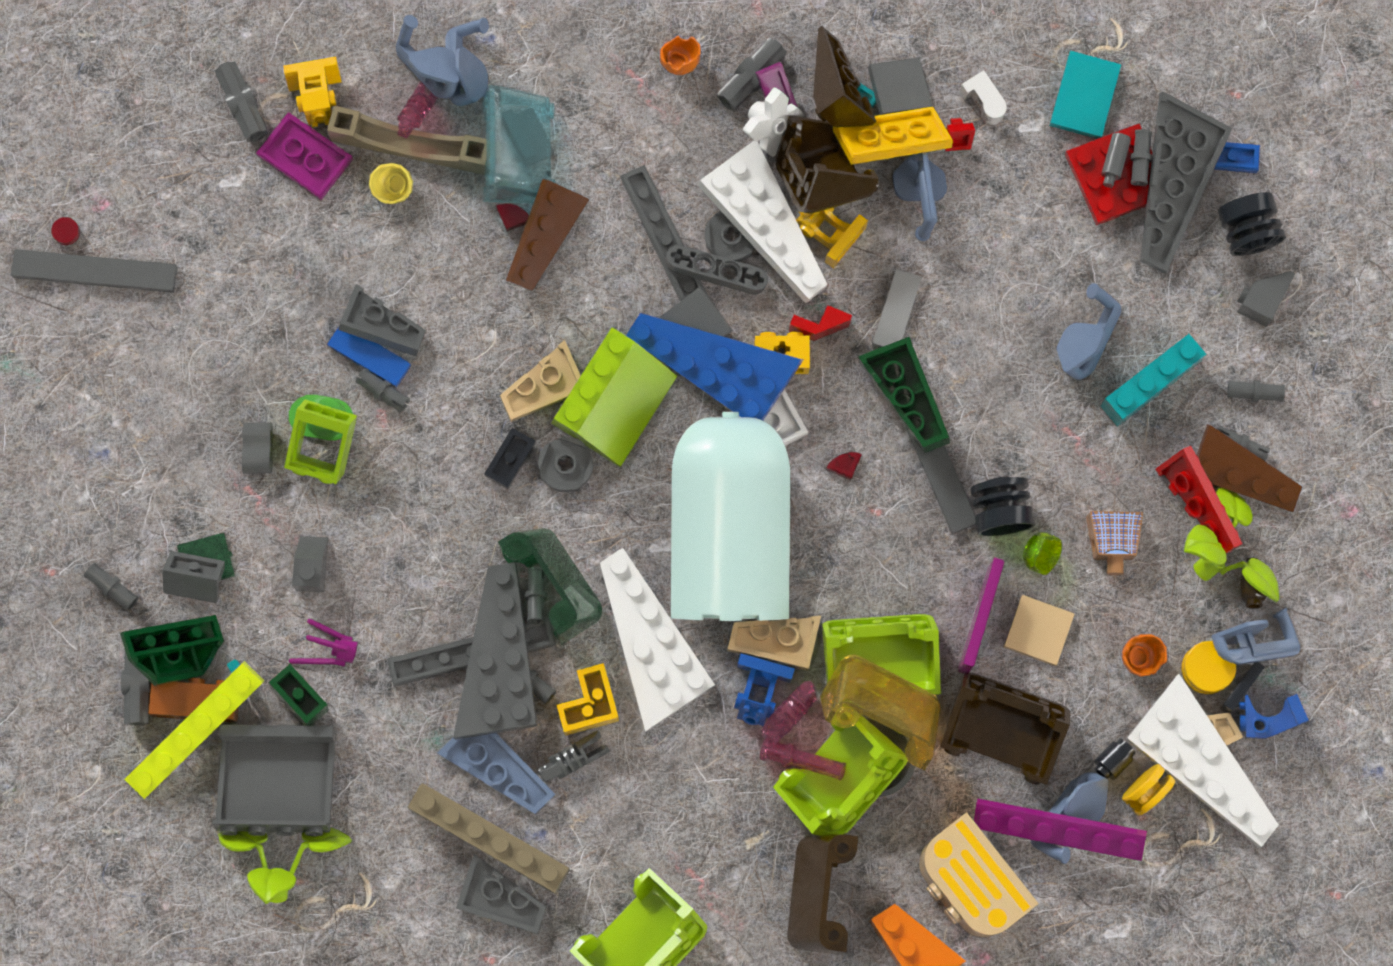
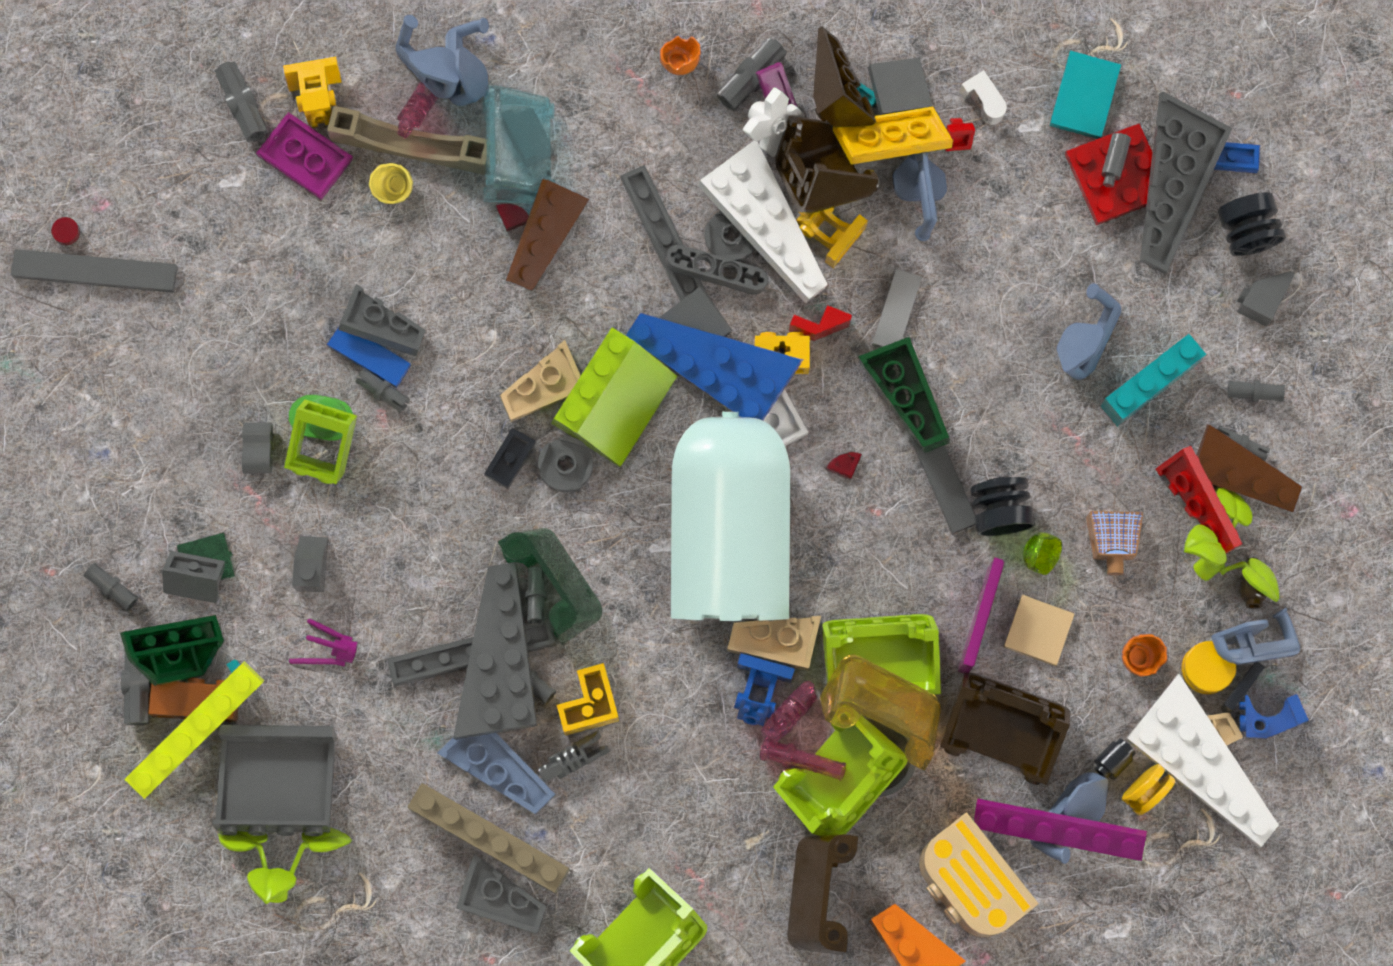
(298, 696): dark green brick -> none
(656, 654): white wing -> none
(1141, 157): dark grey pin -> none

